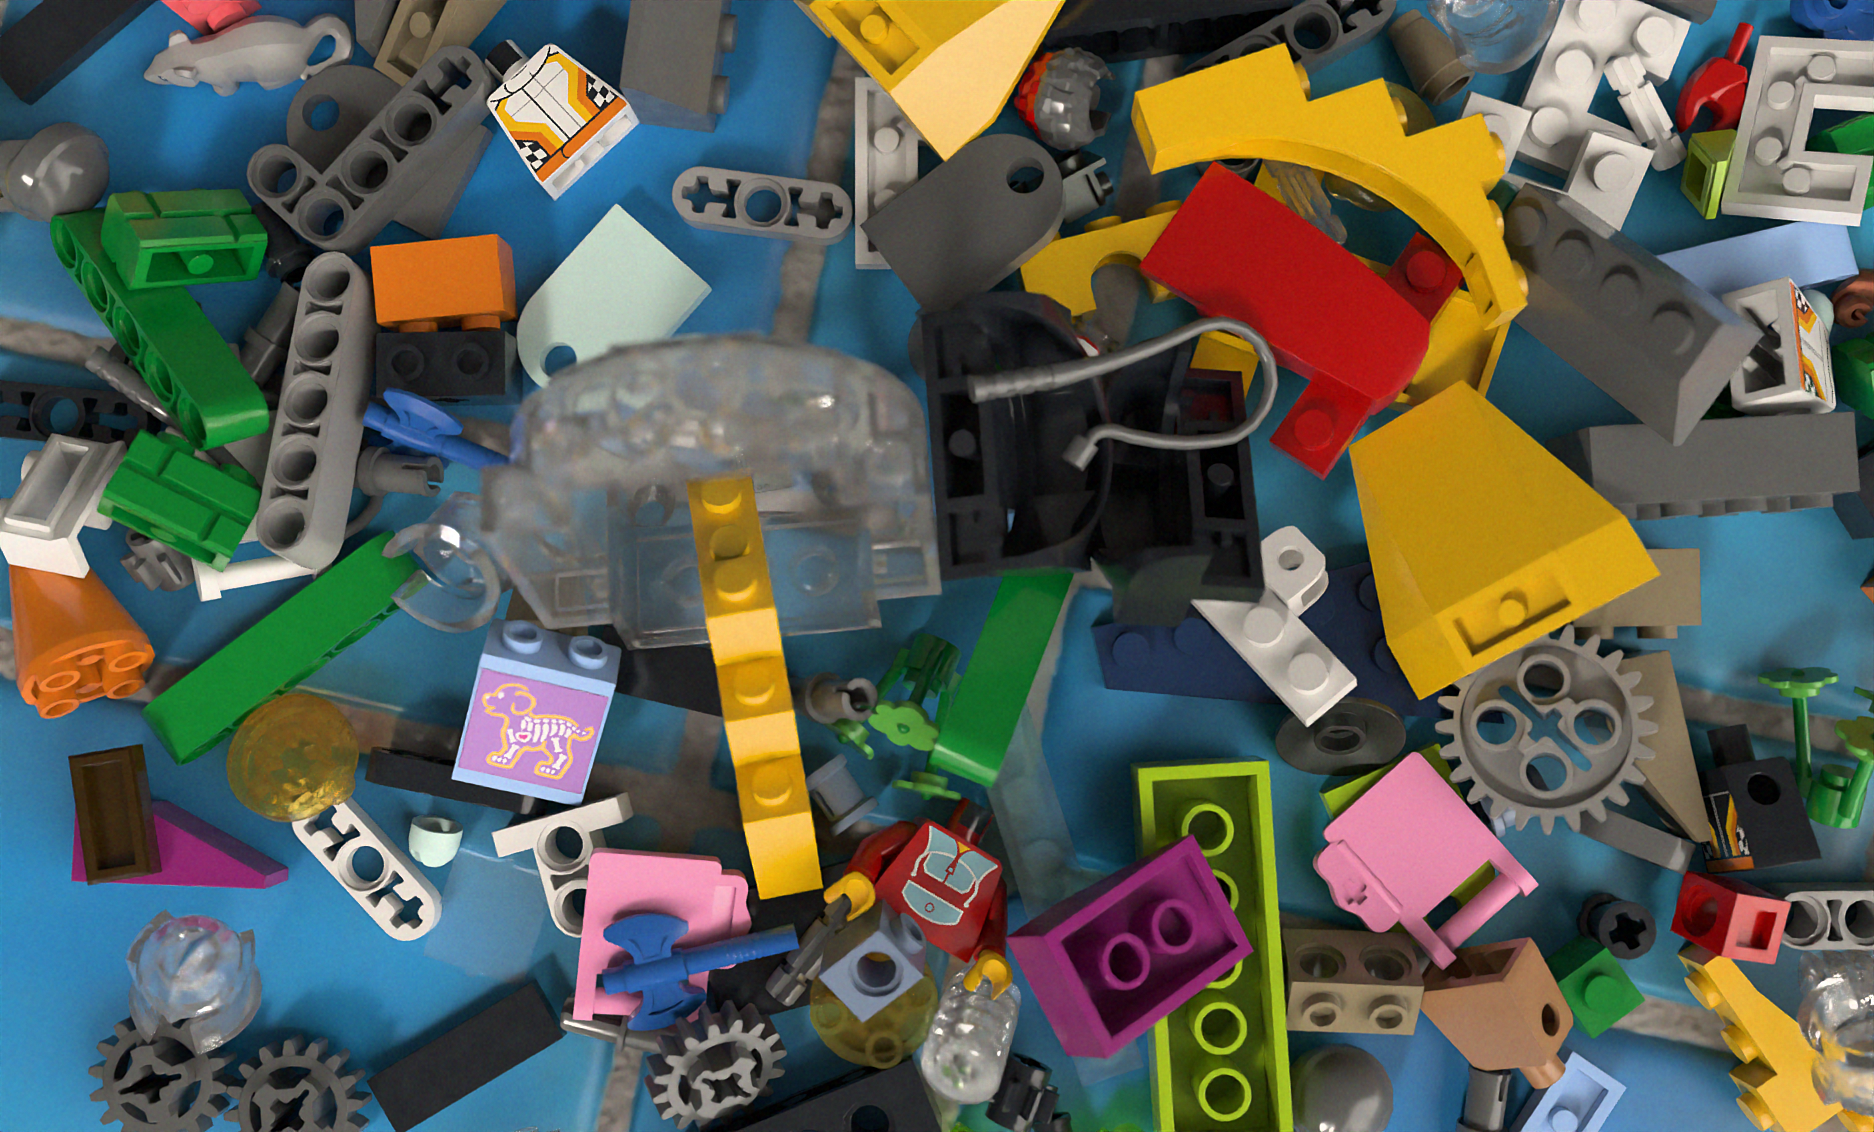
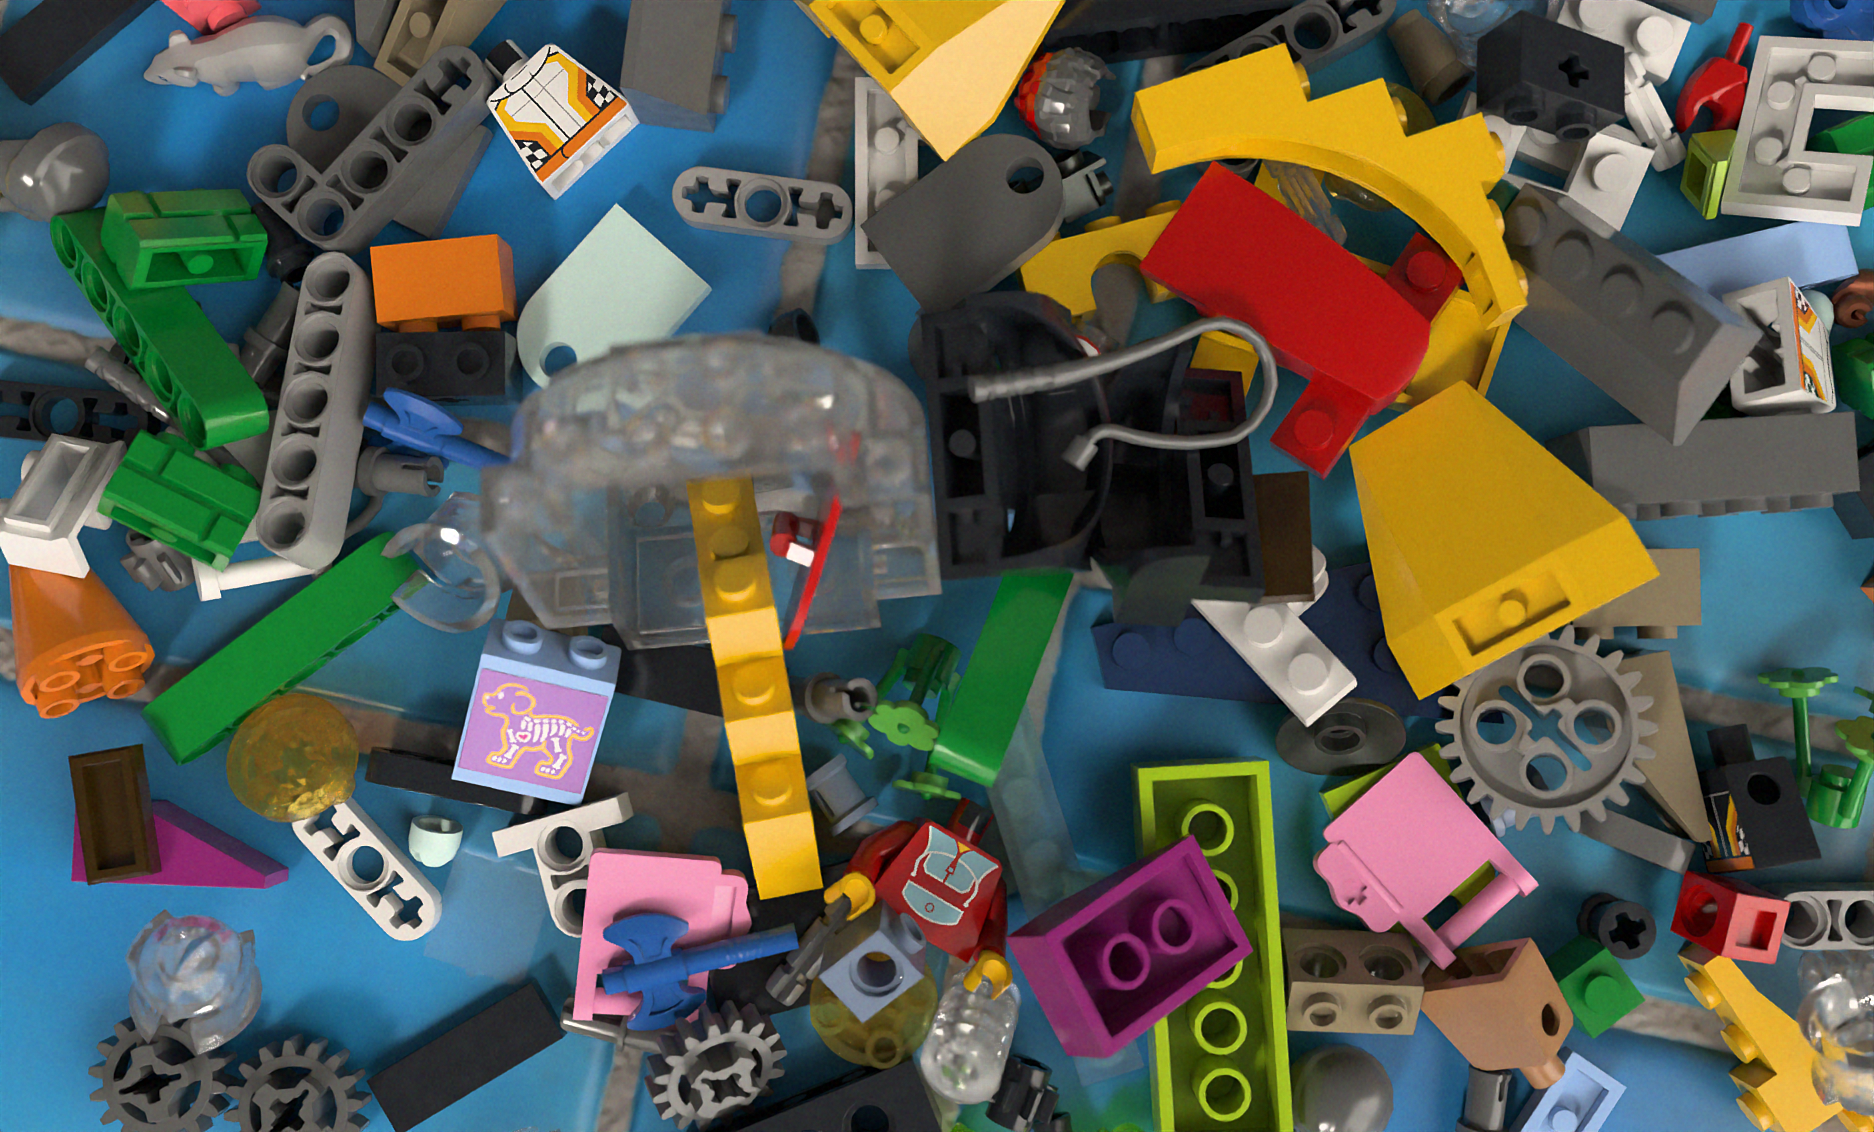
(795, 326): none -> black hinge
(810, 556): none -> red shield
(1285, 536): none -> dark brown tile
(1550, 77): none -> black brick

